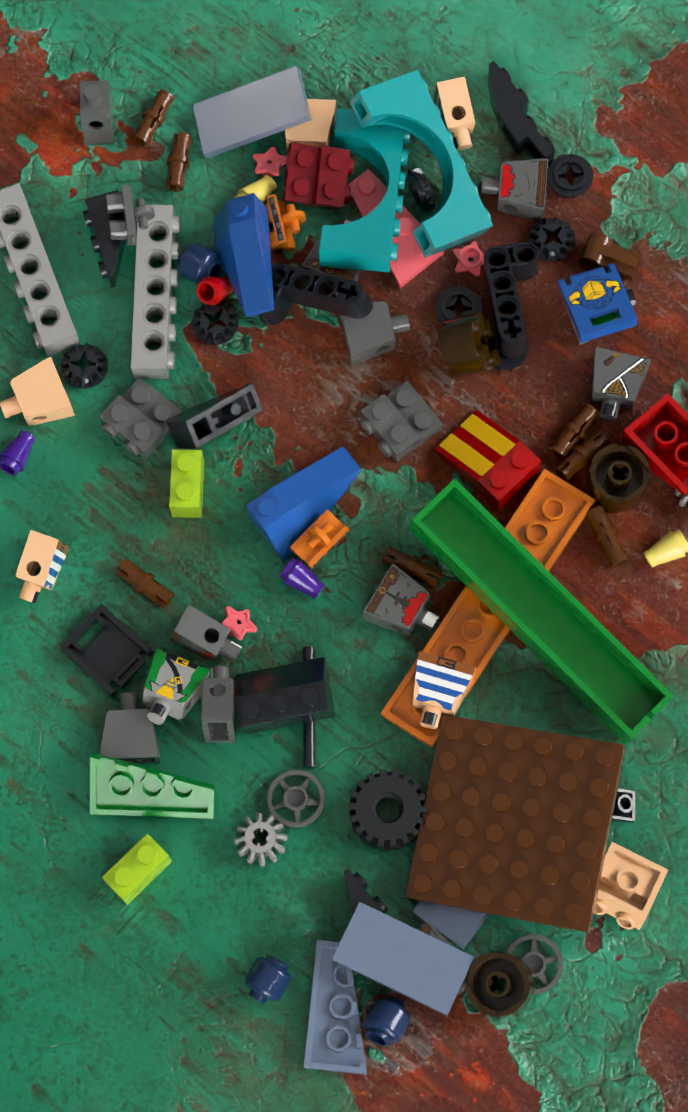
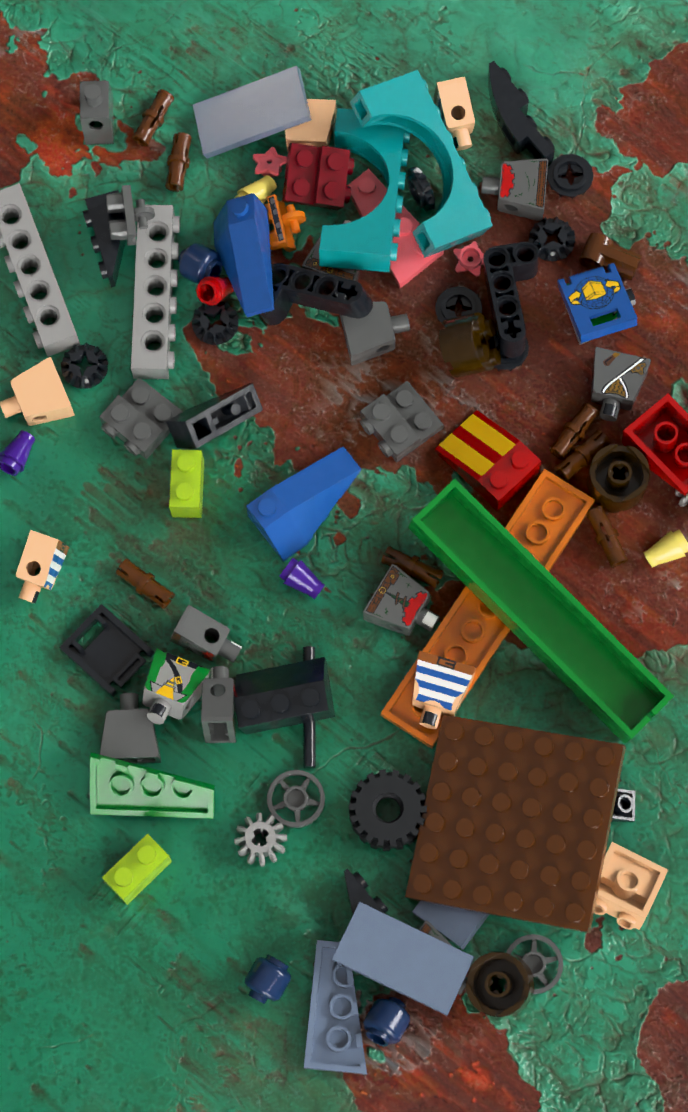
(243, 618): coral plate -> none
(319, 539): orange hips -> none

